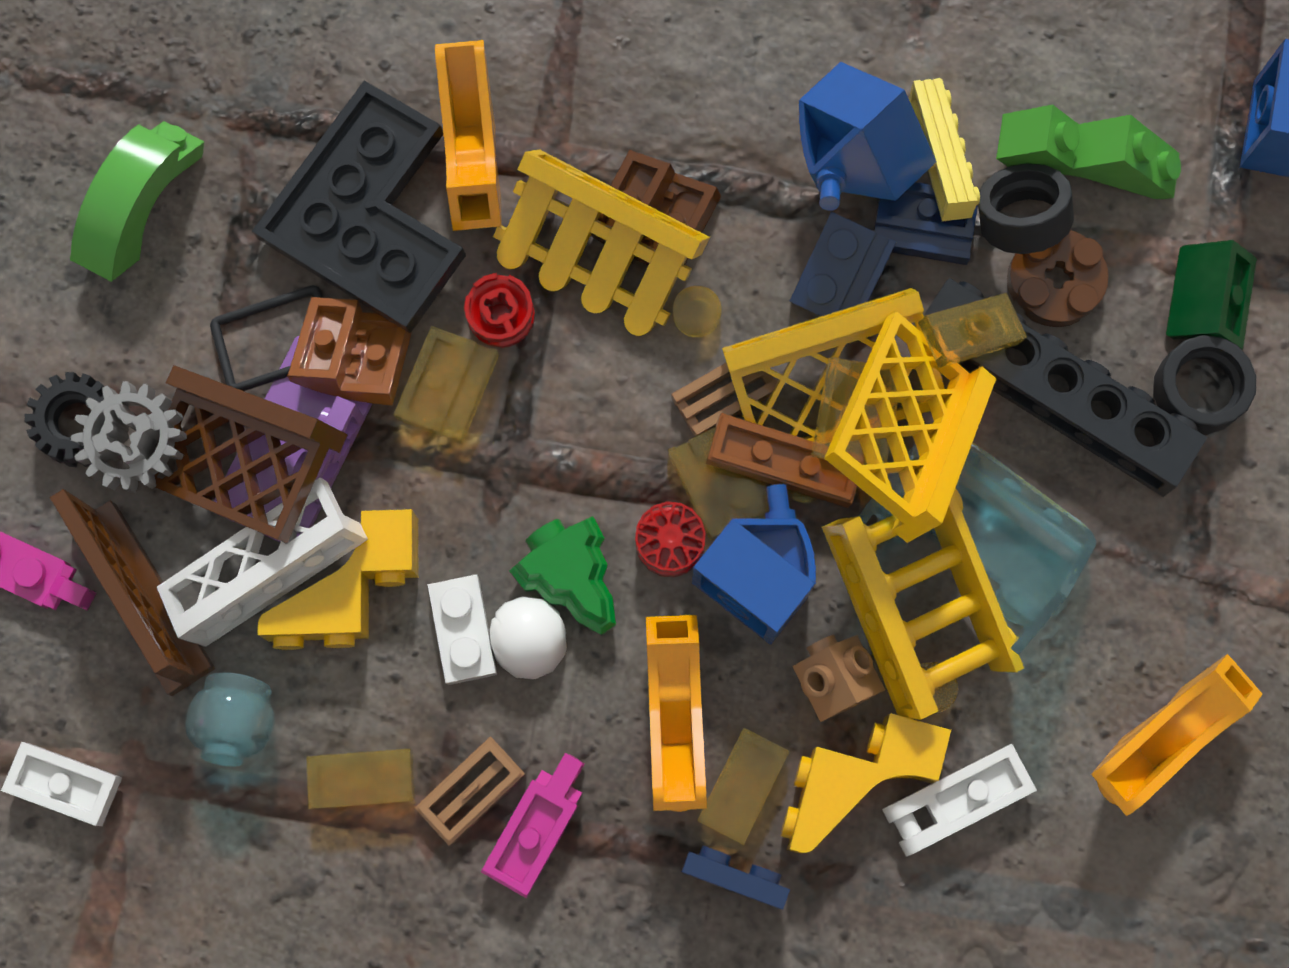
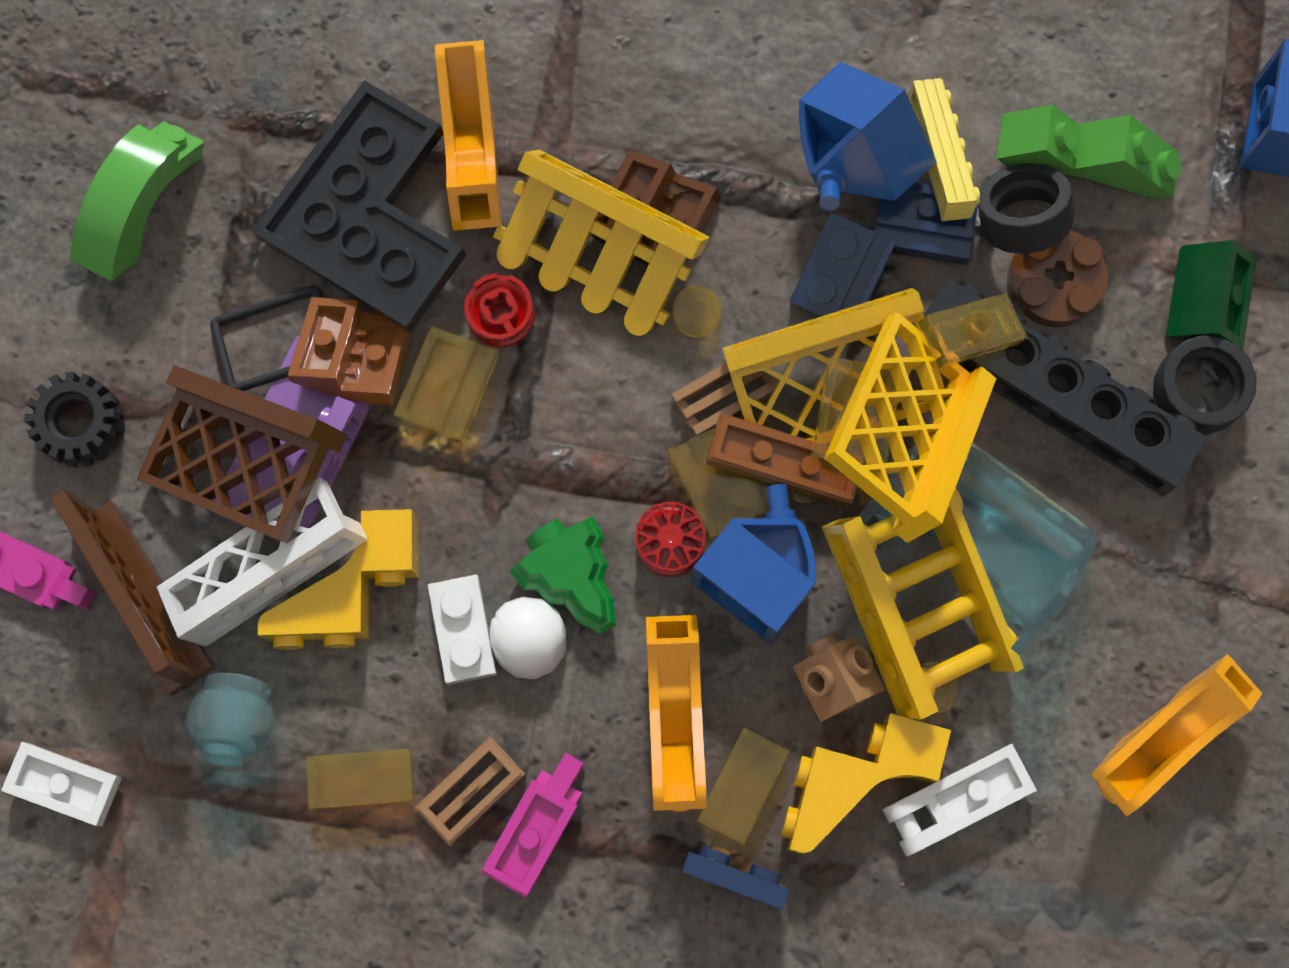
(107, 430): light grey gear -> none

